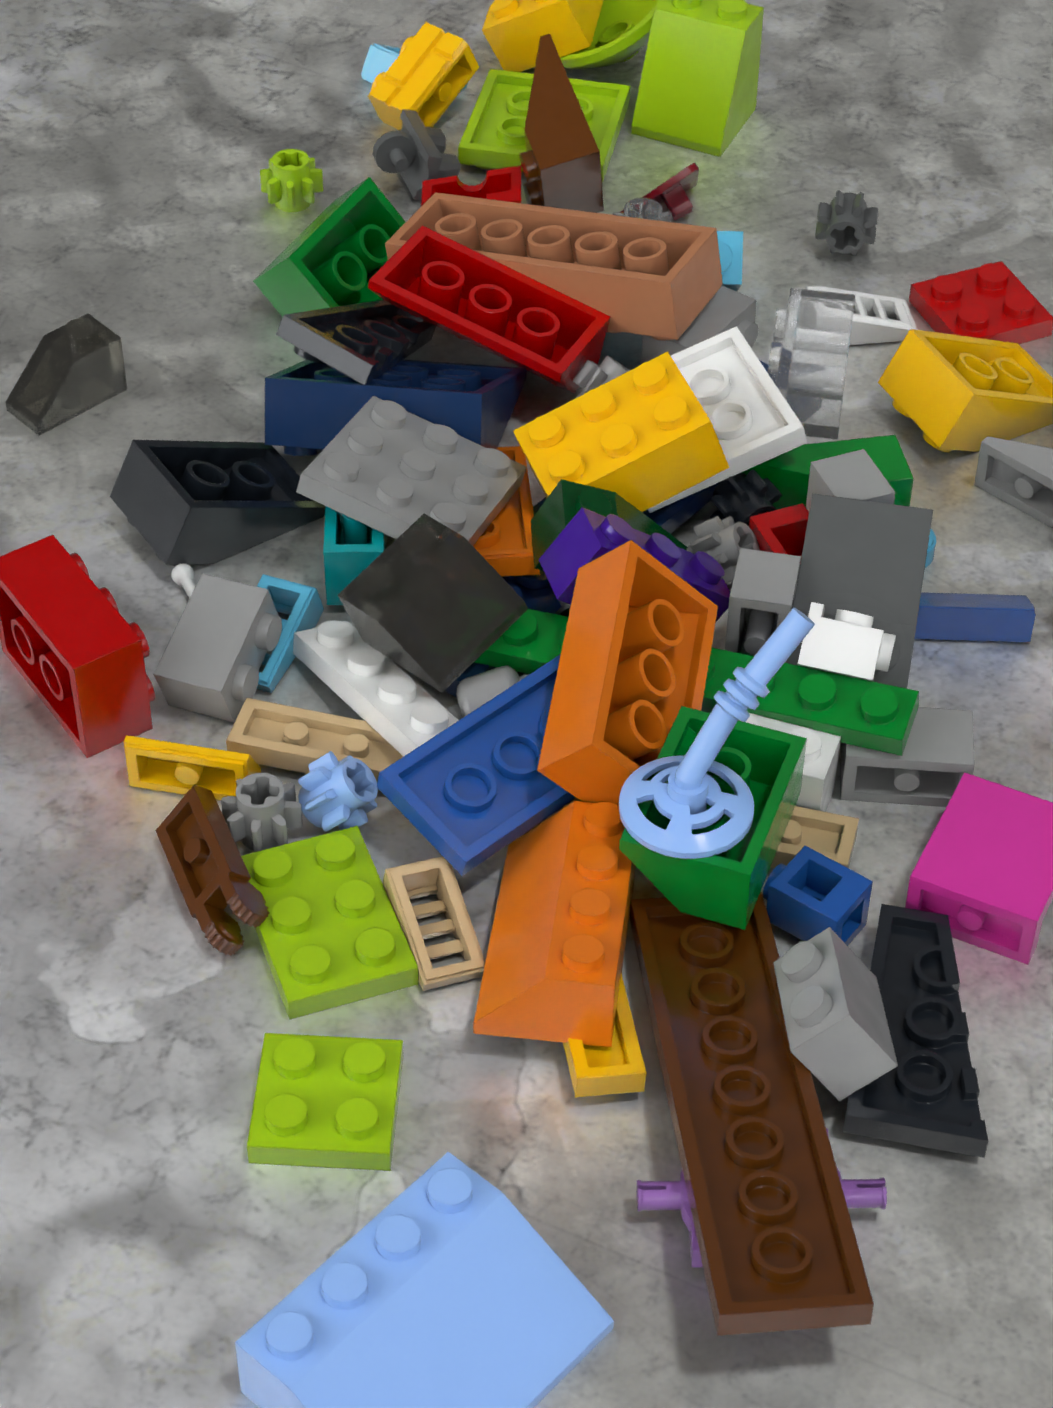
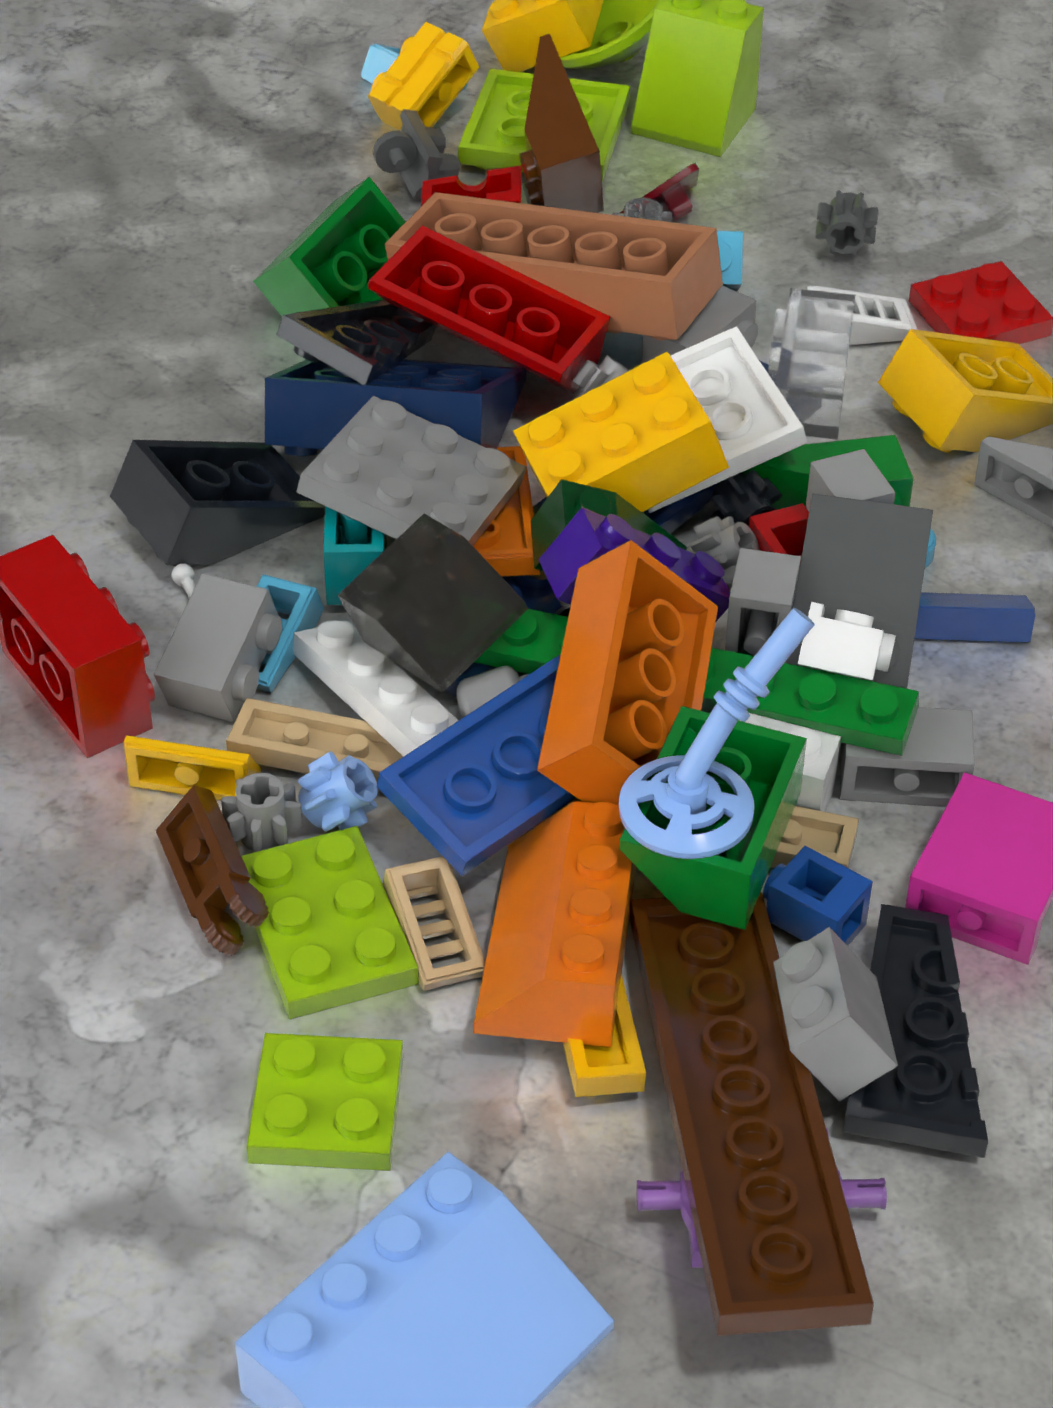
(68, 375): clear smoke slope -> none
(291, 180): lime gear -> none

